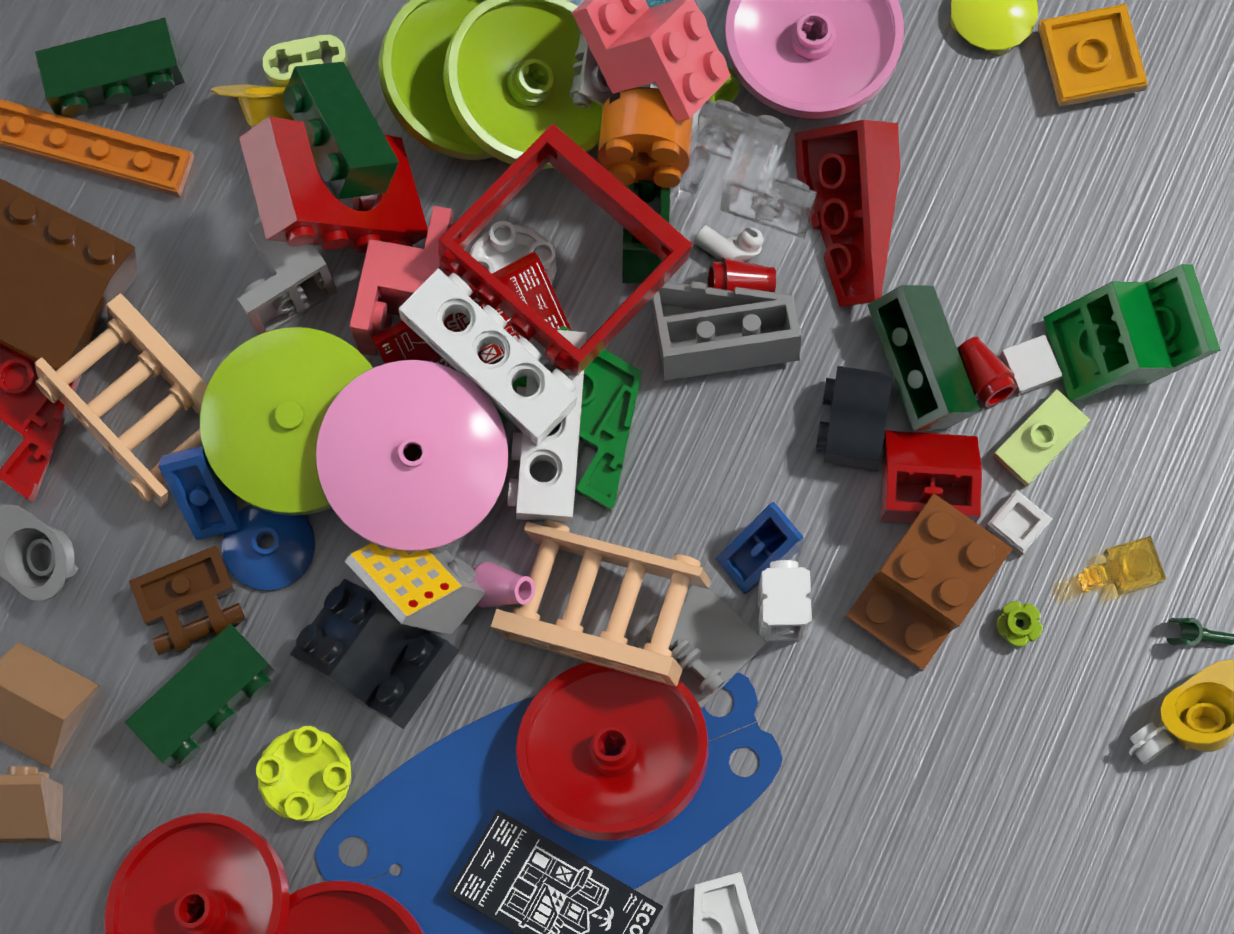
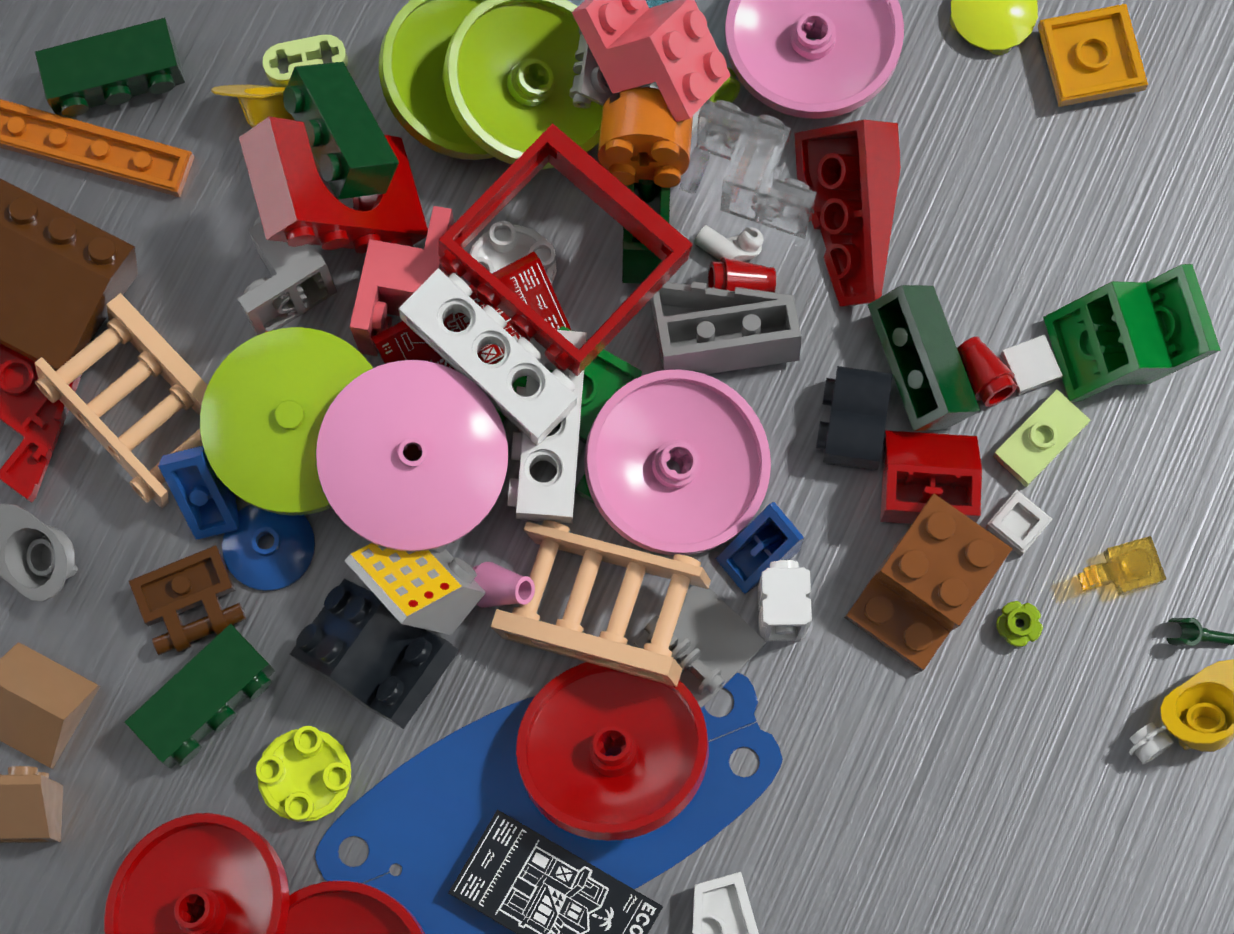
(710, 437): none -> bright pink dish

